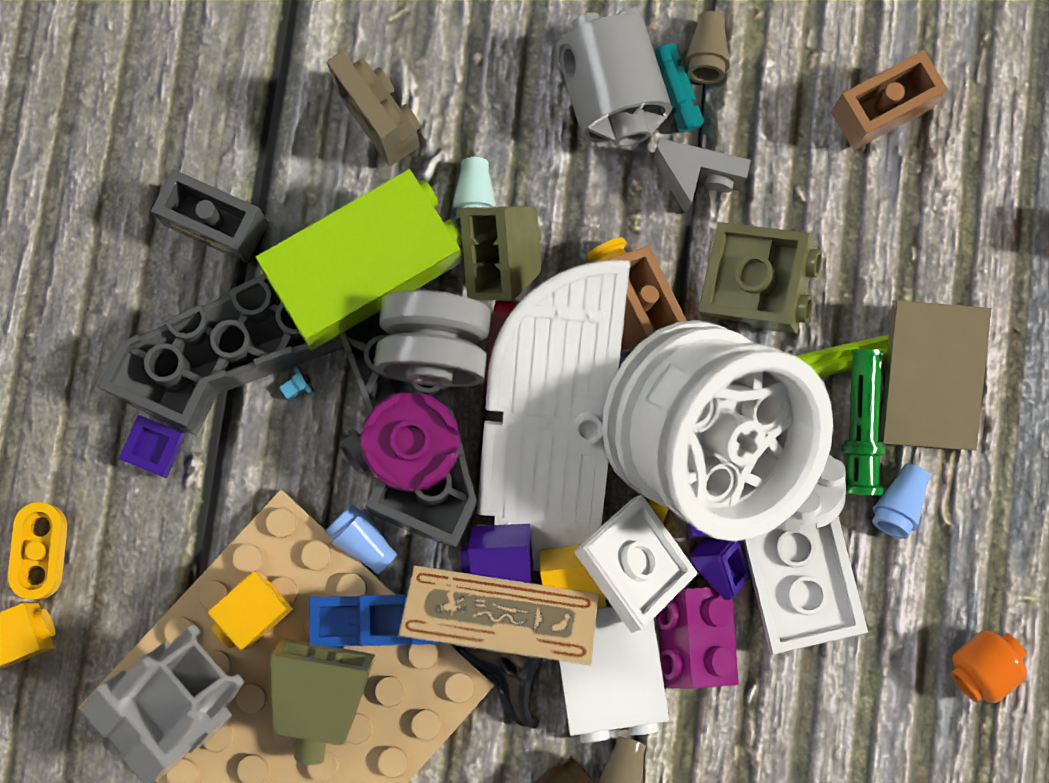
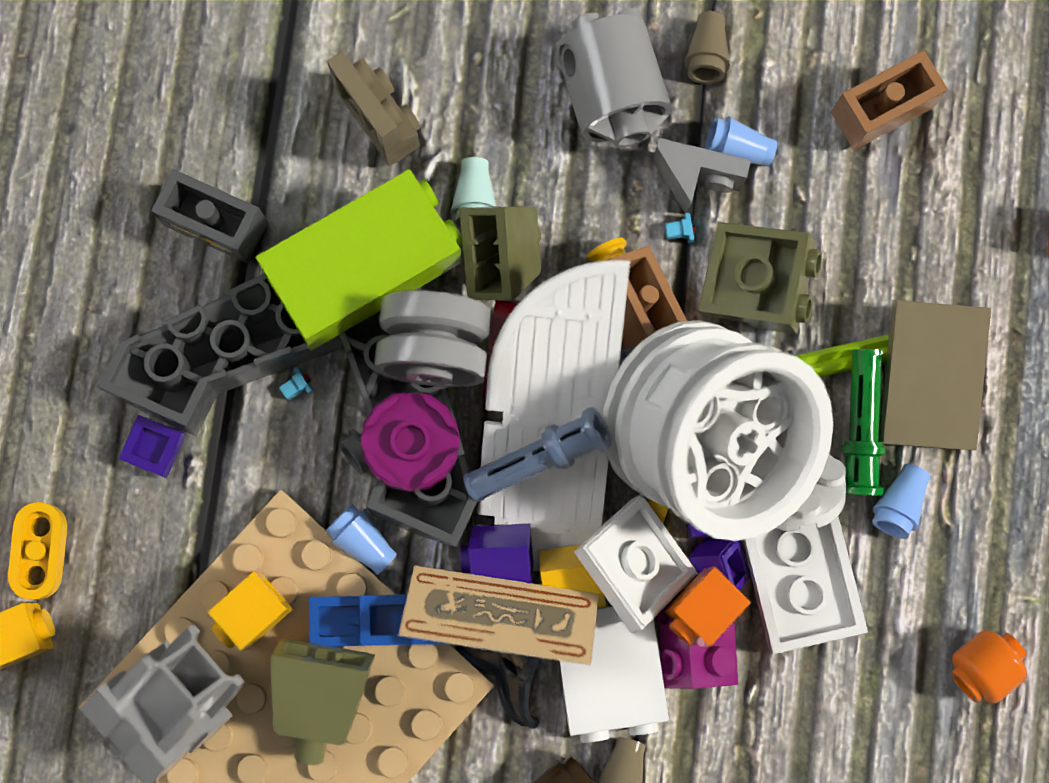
(556, 448): none -> sand blue pin
(678, 88): teal axle -> none
(680, 229): none -> medium azure piece
(706, 608): none -> orange brick
(741, 141): none -> light blue cone

